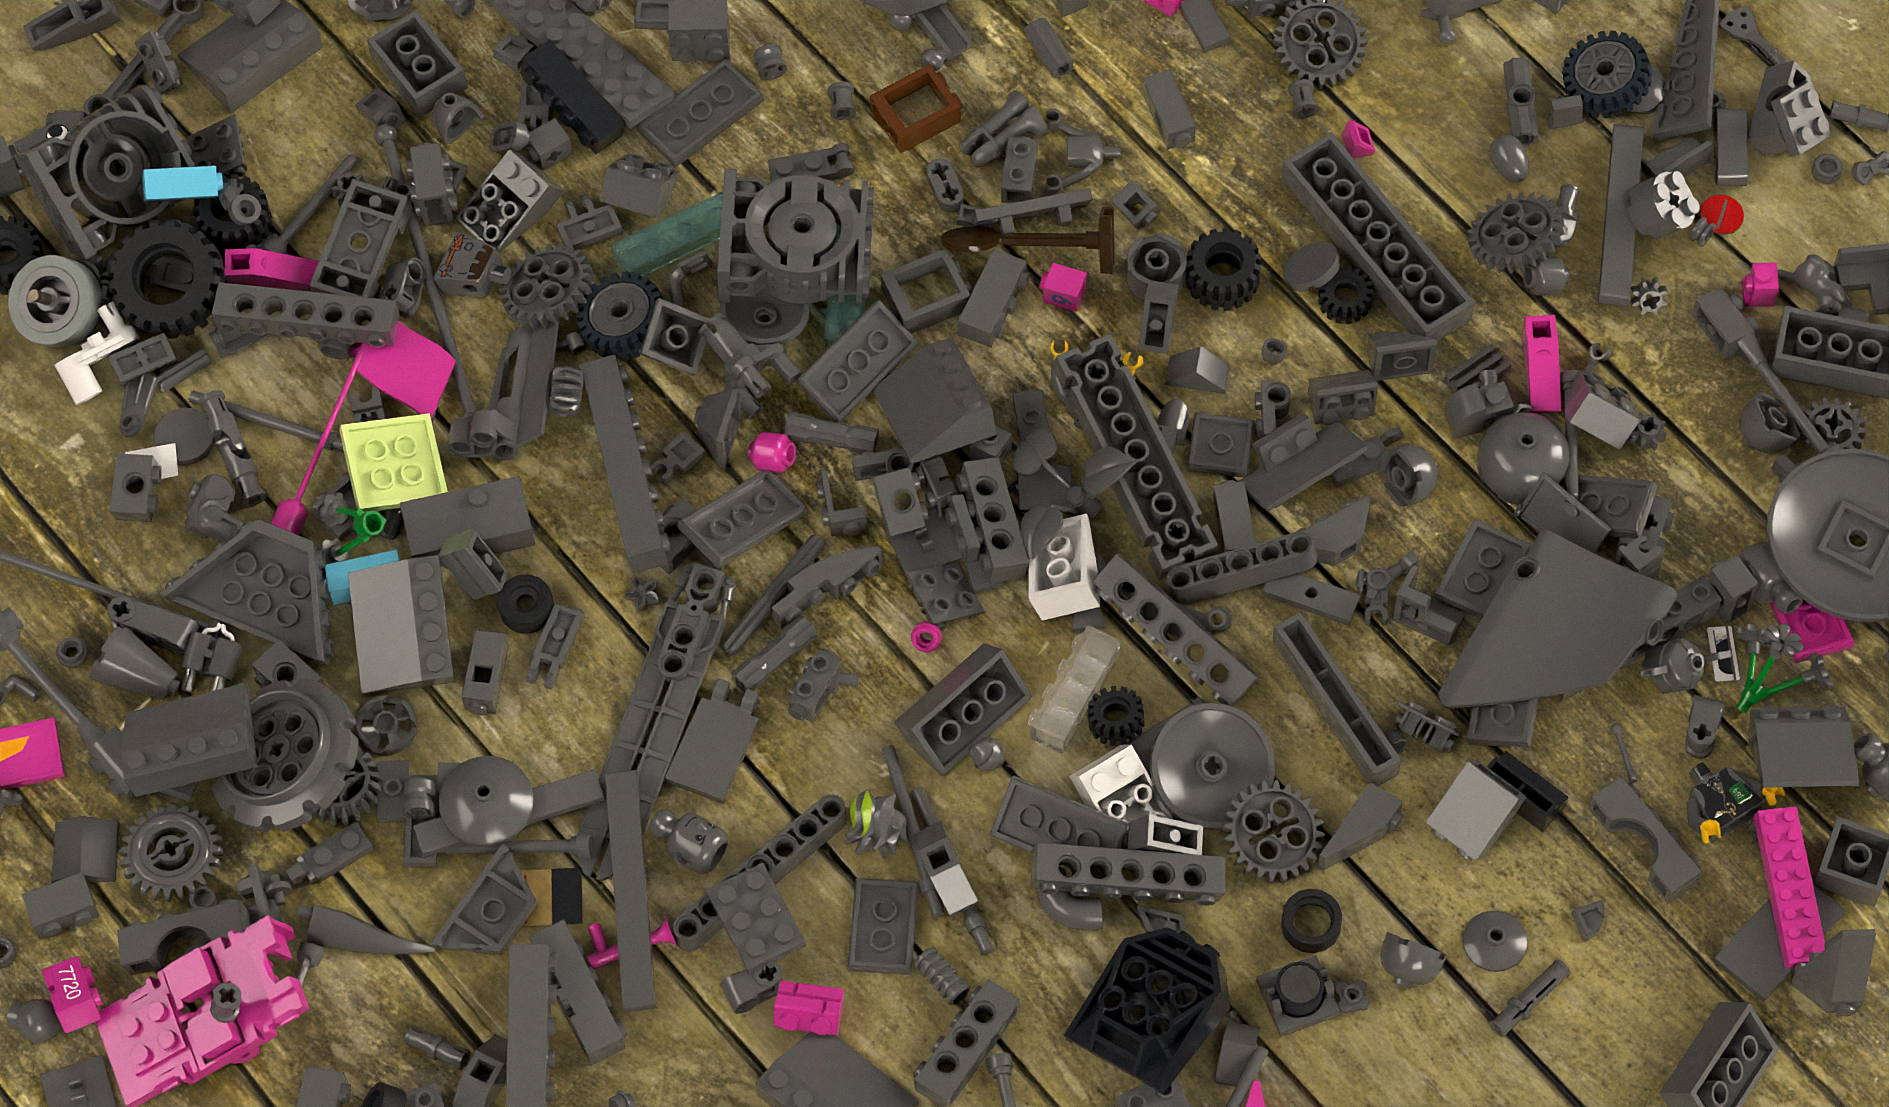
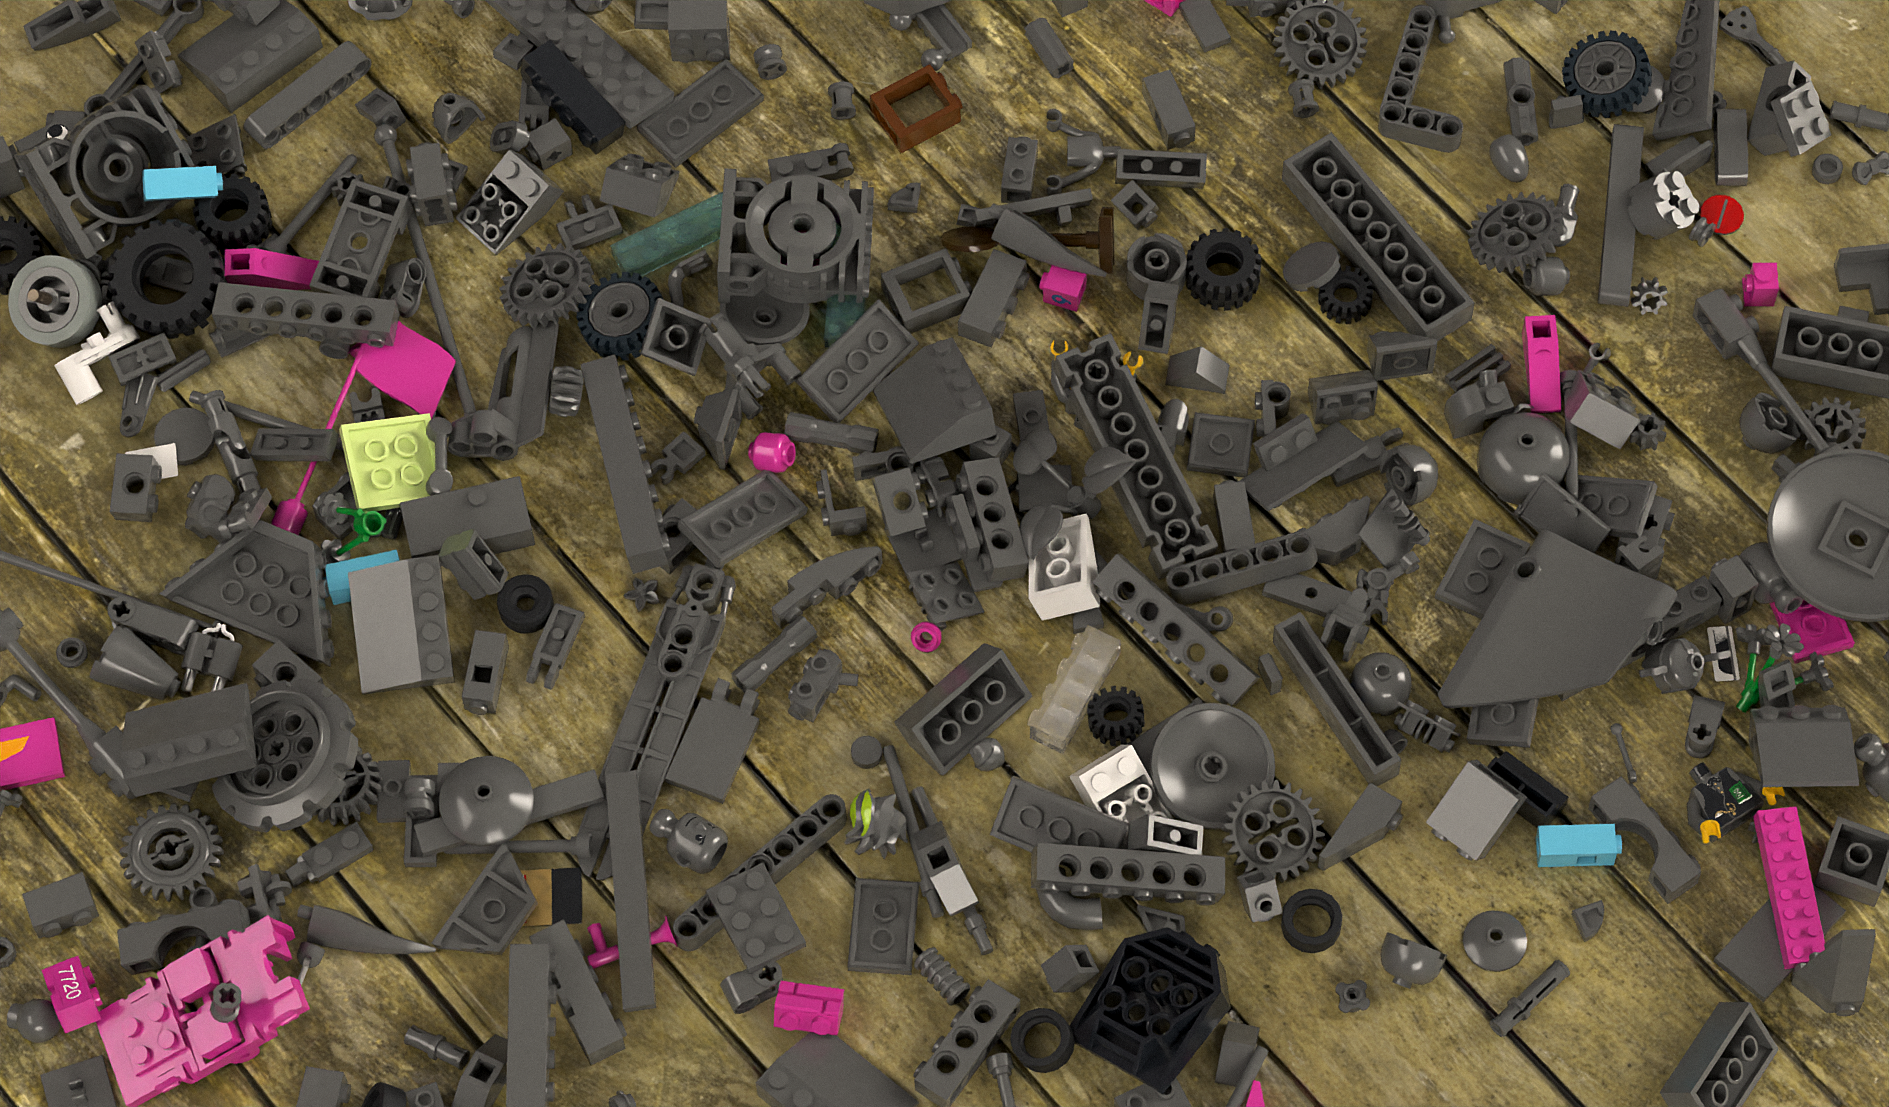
(86, 847): dark grey slope -> none
(242, 208): dark grey arm -> none
(245, 512): none -> dark grey plate
(294, 444): none -> dark grey plate
(307, 95): none -> dark grey beam
(385, 725): dark grey piece -> none
(416, 63): dark grey brick -> none
(441, 479): none -> dark grey bar
(470, 268): dark grey torso -> none
(573, 342): dark grey hand -> none
(772, 595): dark grey axle -> none
(866, 752): none -> dark grey tile
(906, 199): none -> dark grey tile
(939, 187): dark grey beam -> none
(989, 147): dark grey piece -> none
(1030, 1020): none -> black tyre
(1031, 239): none -> dark grey piece
(1069, 968): none -> dark grey brick
(1161, 168): none -> dark grey brick
(1259, 895): none -> dark grey brick
(1268, 349): dark grey hinge -> none
(1270, 673): none -> dark grey tile
(1298, 992): piece -> none
(1347, 623): none -> dark grey hinge
(1357, 140): dark pink slope -> none
(1381, 682): none -> dark grey cylinder
(1392, 530): none -> dark grey hinge
(1405, 83): none -> dark grey beam
(1424, 613): dark grey panel -> none
(1577, 845): none -> medium azure brick
(1776, 686): none -> dark grey slope
(1817, 278): dark grey animal -> none

